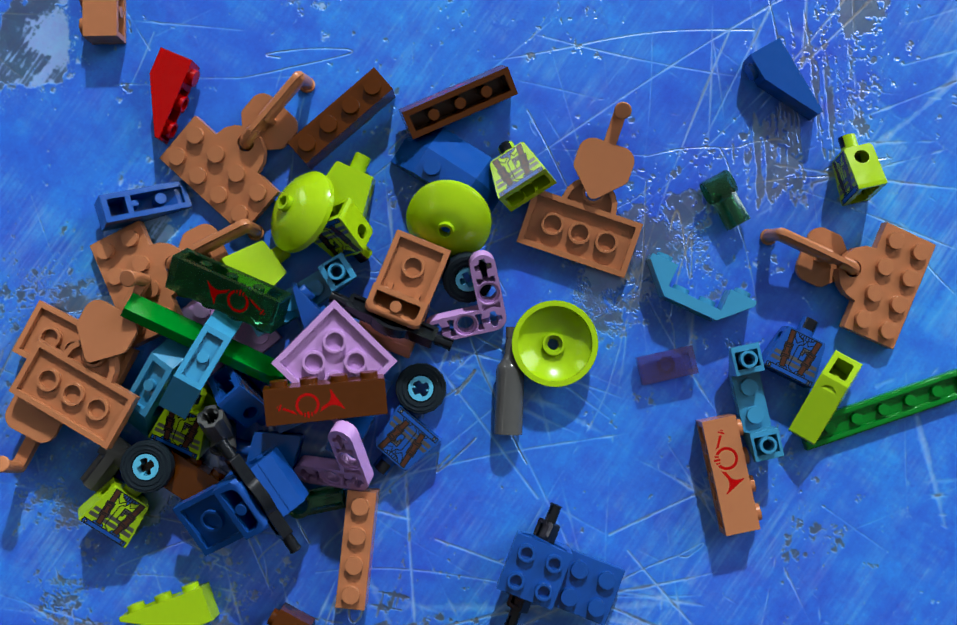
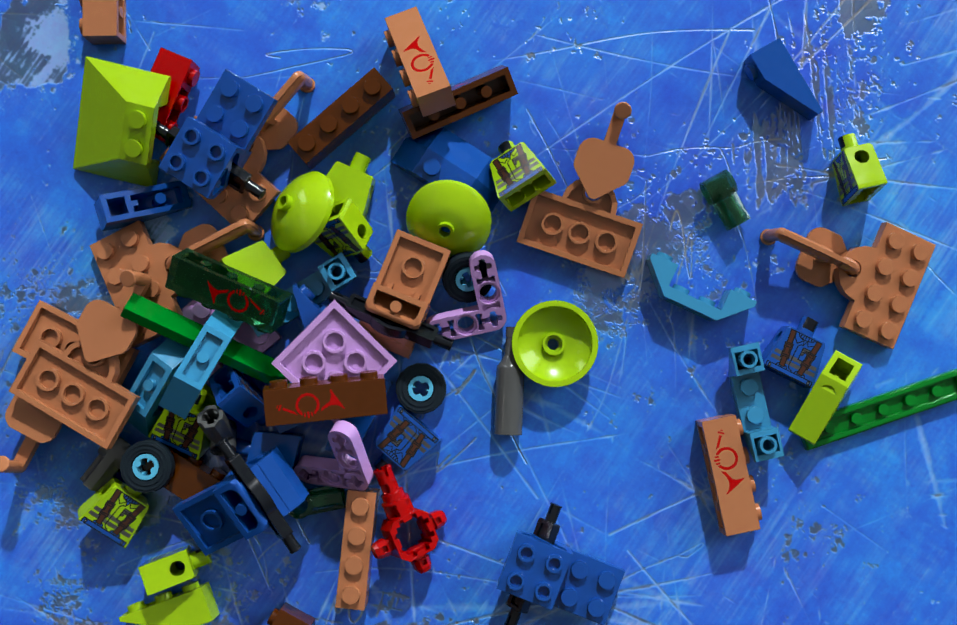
(119, 121): none -> lime slope
(163, 573): none -> lime torso
(216, 145): none -> blue piece
(400, 510): none -> red piece
(420, 62): none -> nougat brick
(666, 365): clear purple plate -> none

